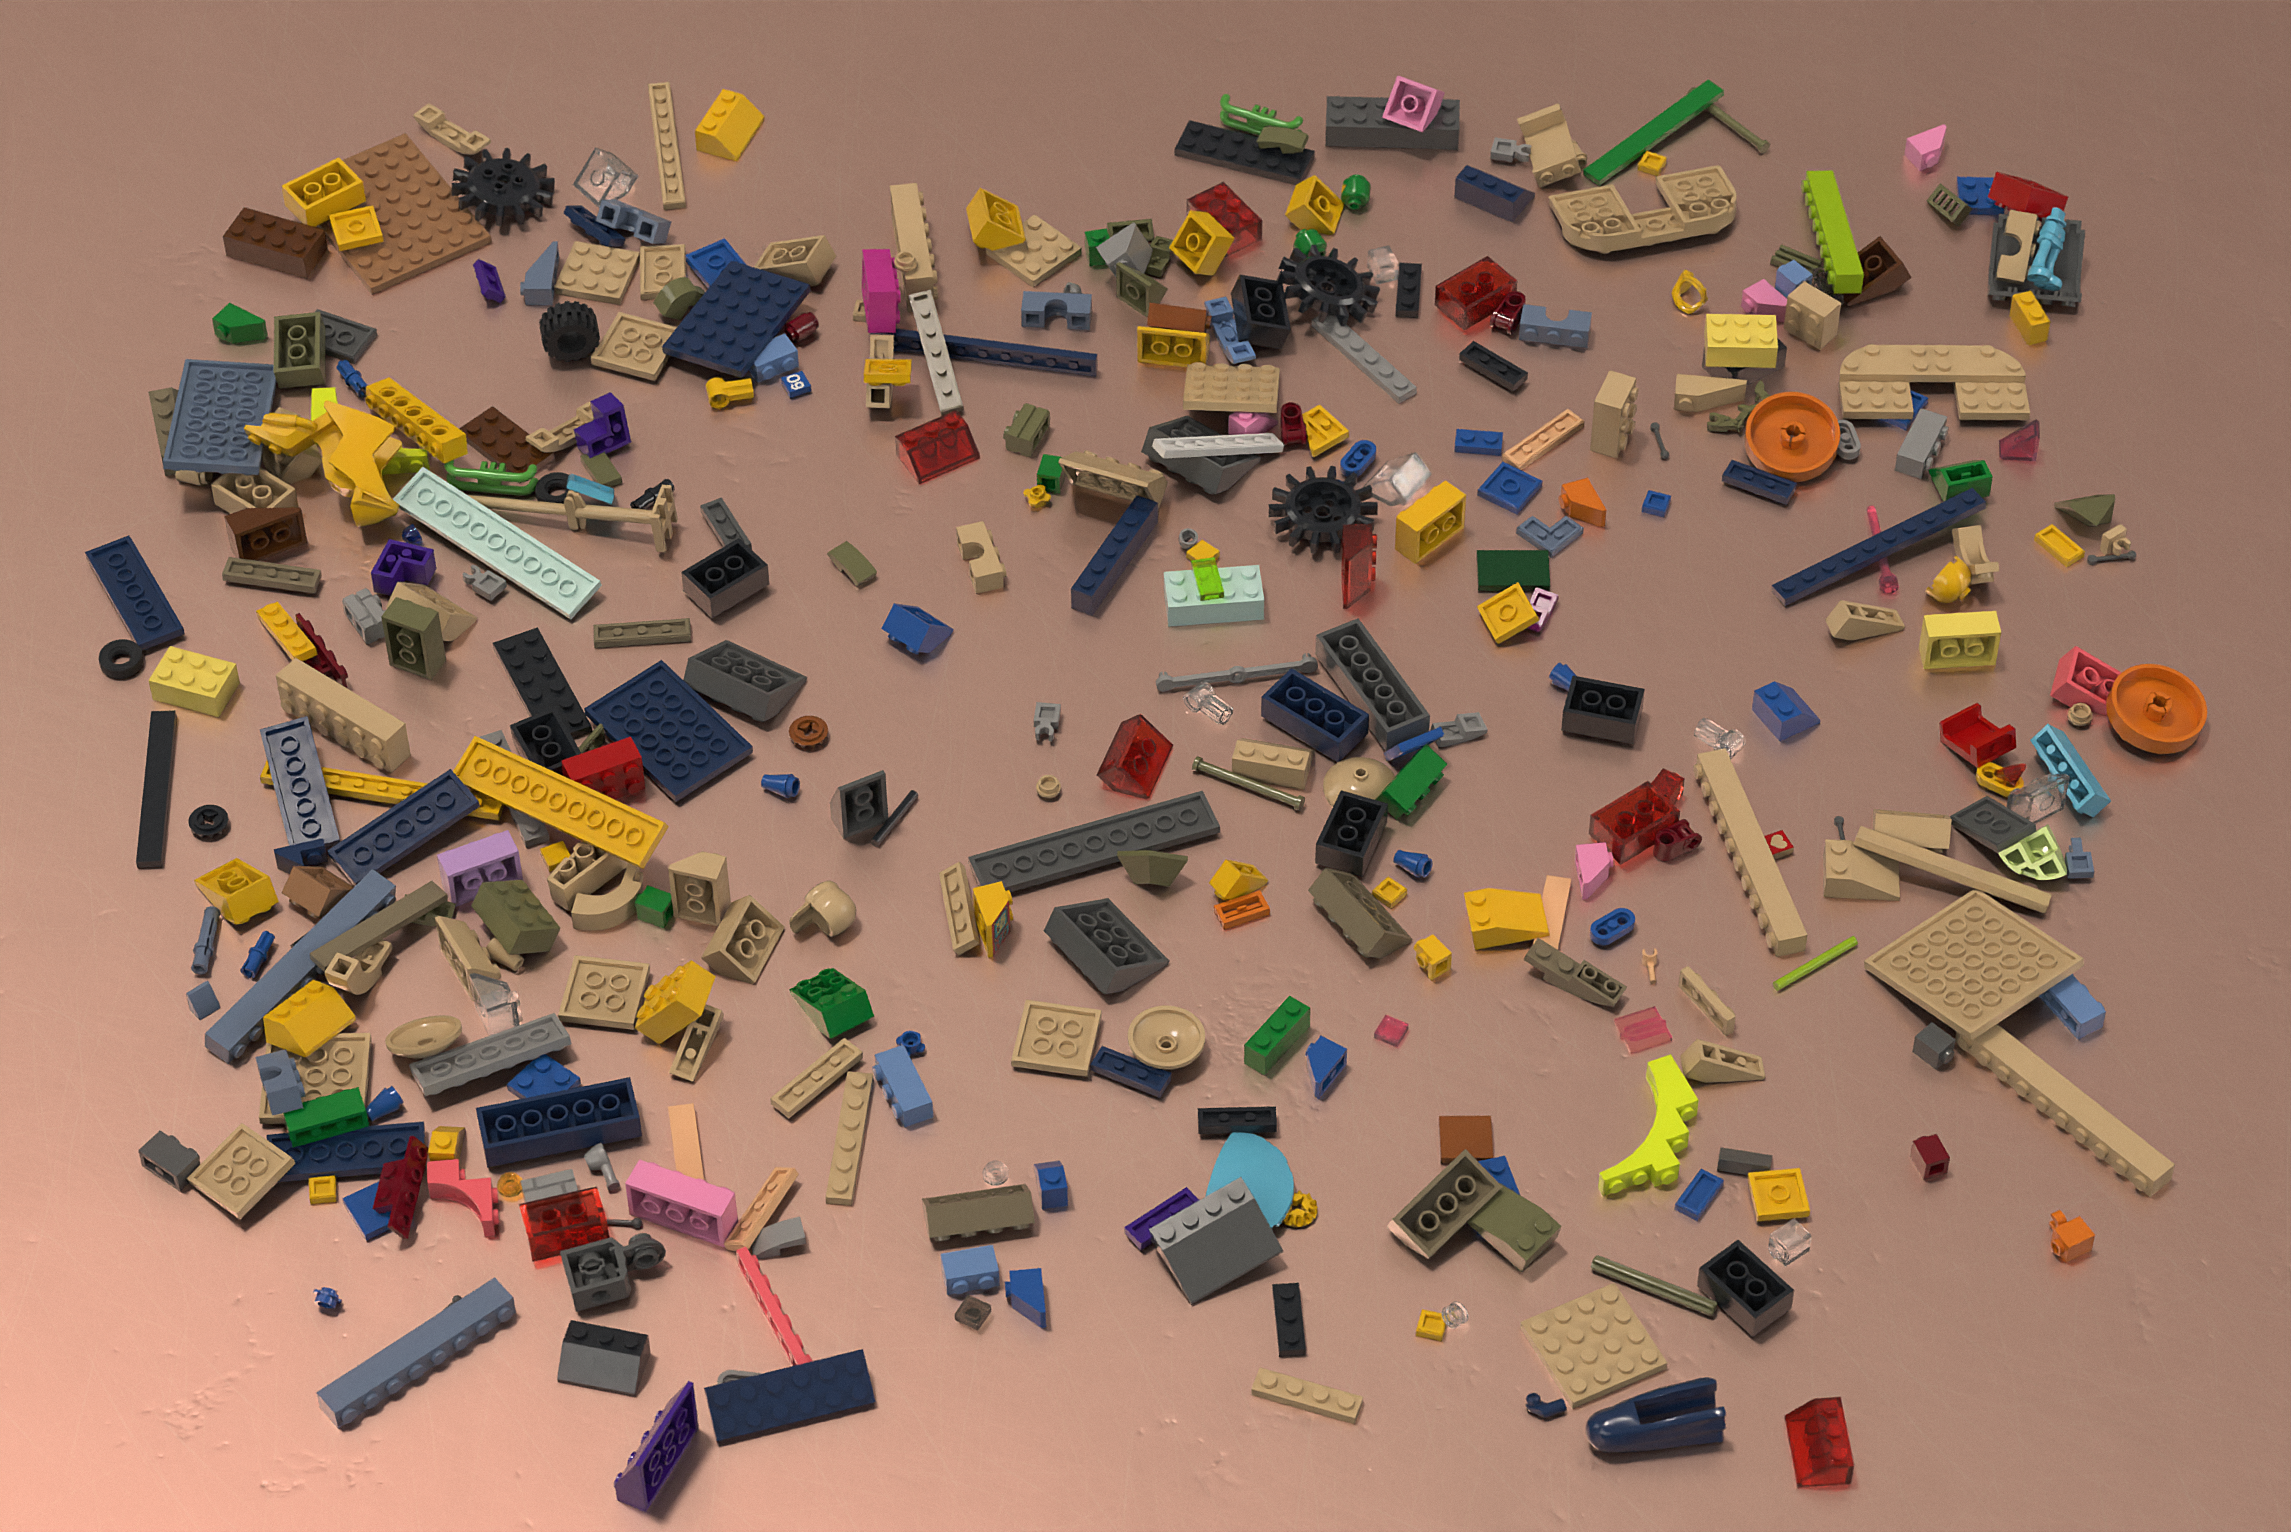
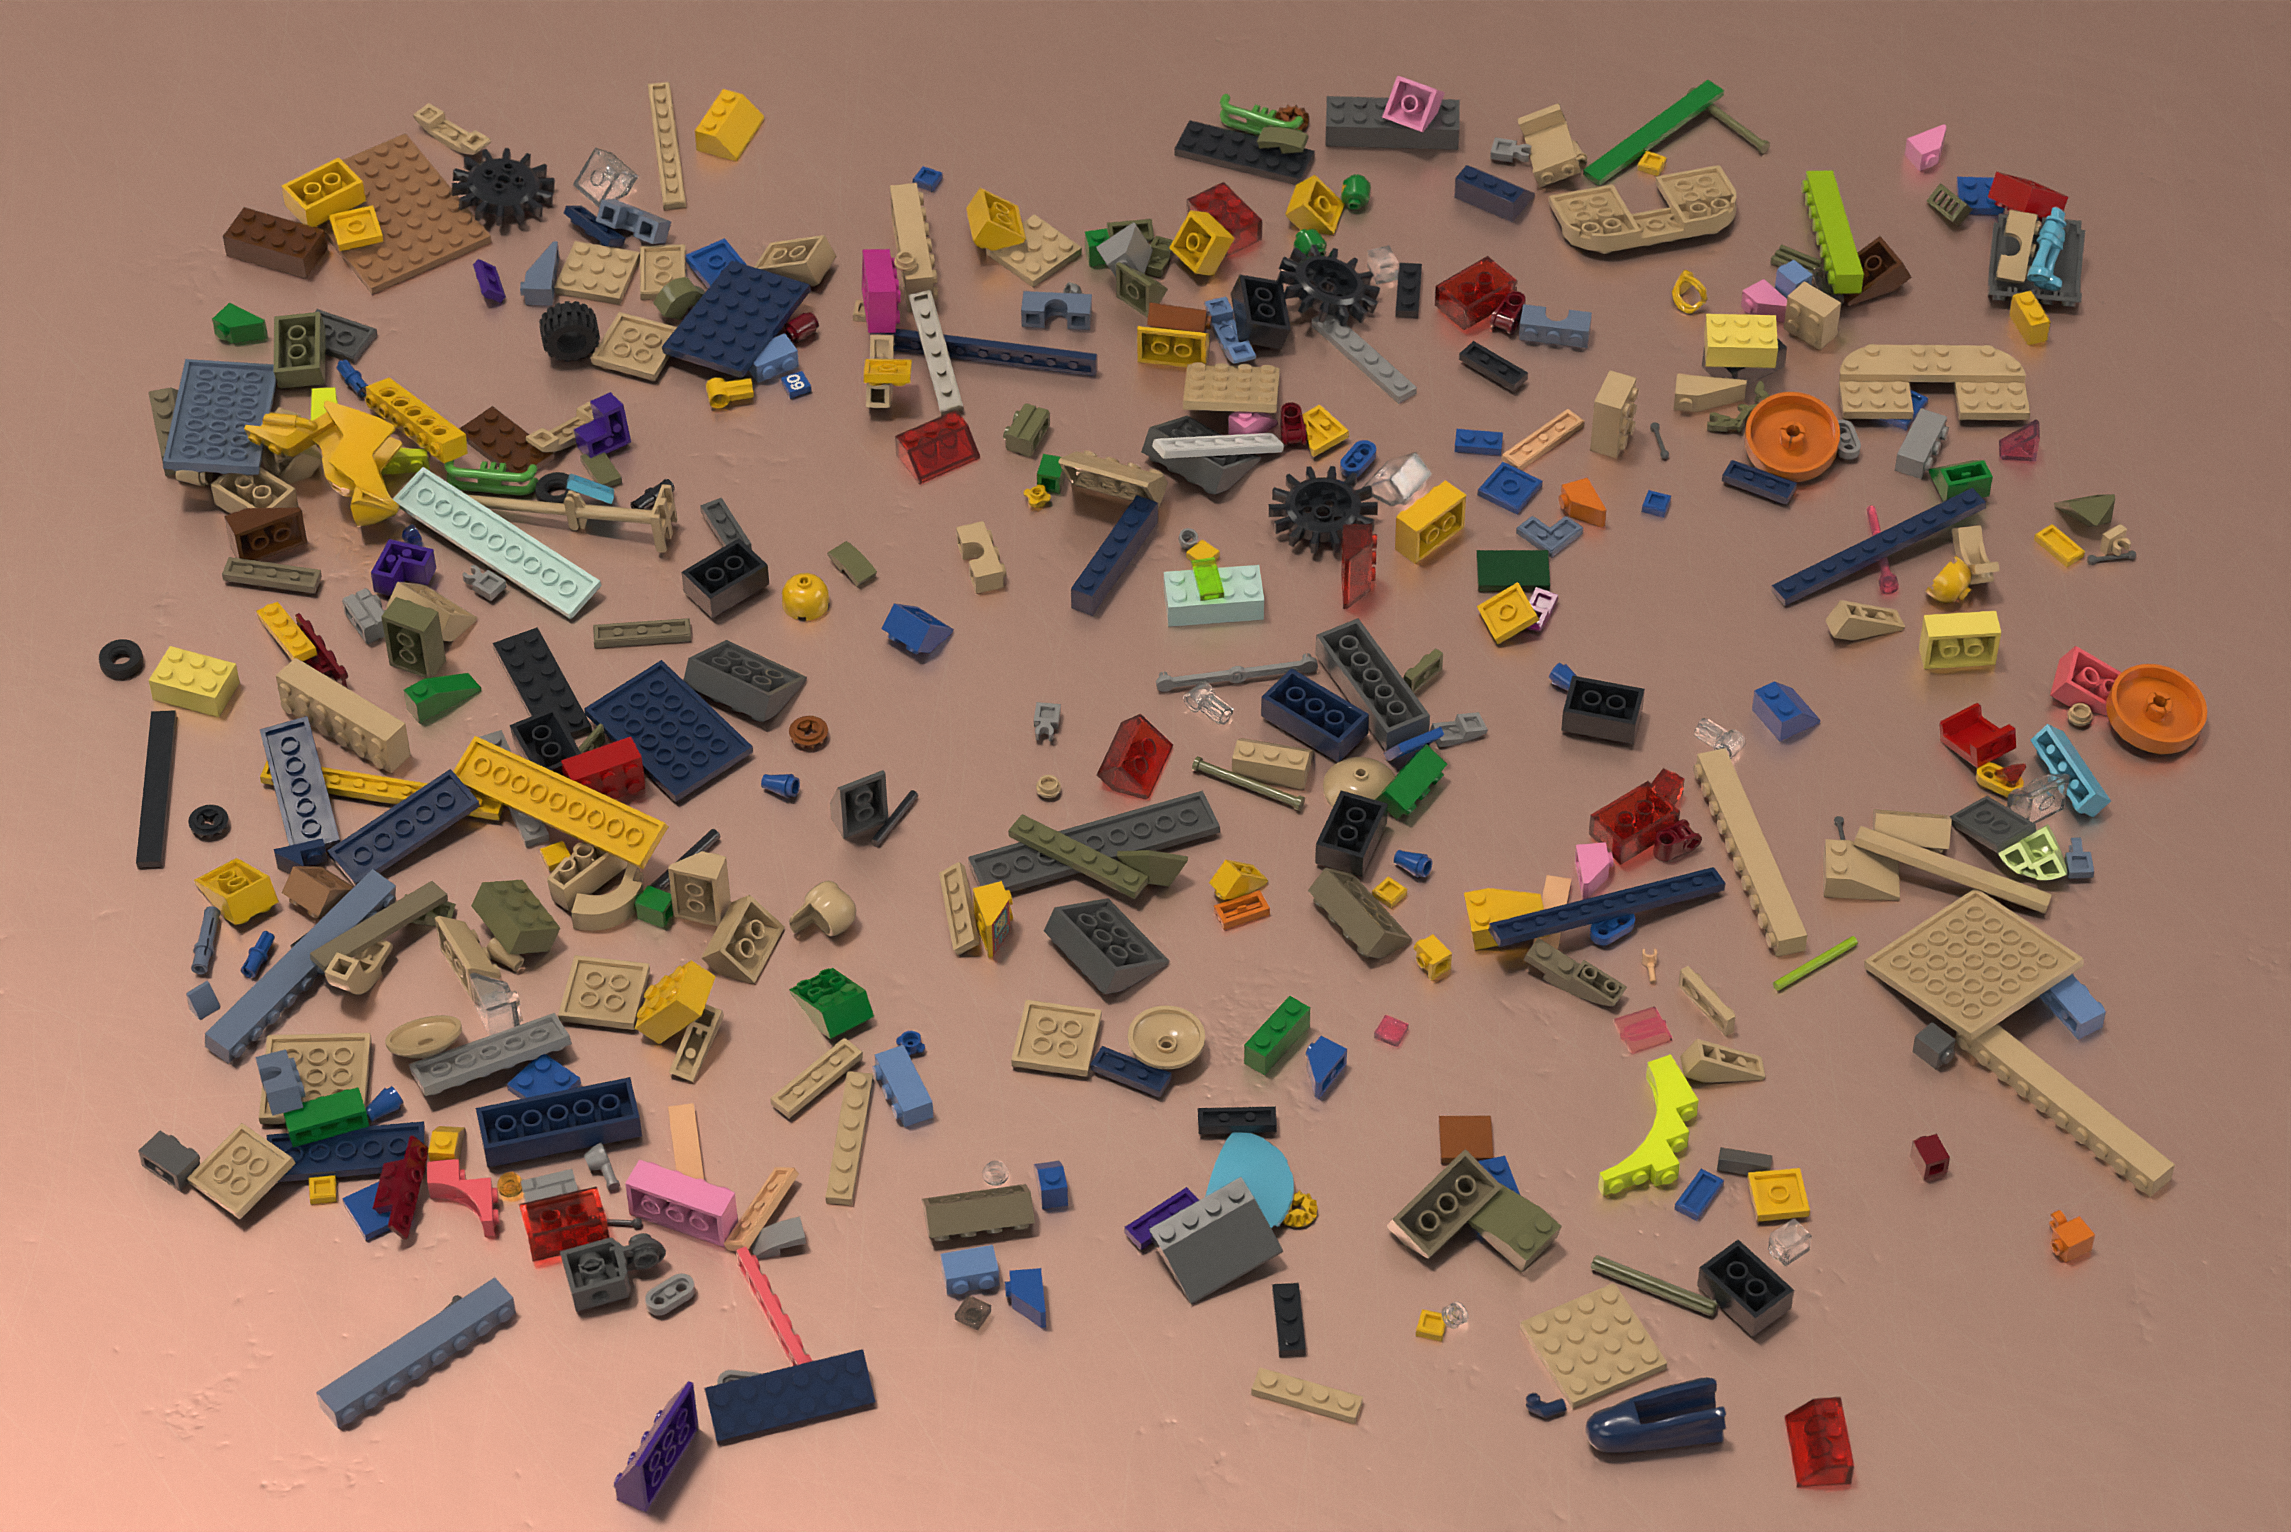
(134, 593): dark blue plate -> none
(307, 1019): yellow slope -> none
(326, 1297): blue plate -> none
(438, 694): none -> green slope
(478, 862): lavender brick -> none
(603, 1358): slope -> none
(668, 1294): none -> light grey plate
(702, 845): none -> black piece
(805, 596): none -> yellow cylinder
(927, 178): none -> blue tile
(1078, 856): none -> olive plate
(1285, 113): none -> dark orange gear
(1424, 670): none -> olive plate
(1606, 907): none -> dark blue plate
(1779, 844): tile -> none

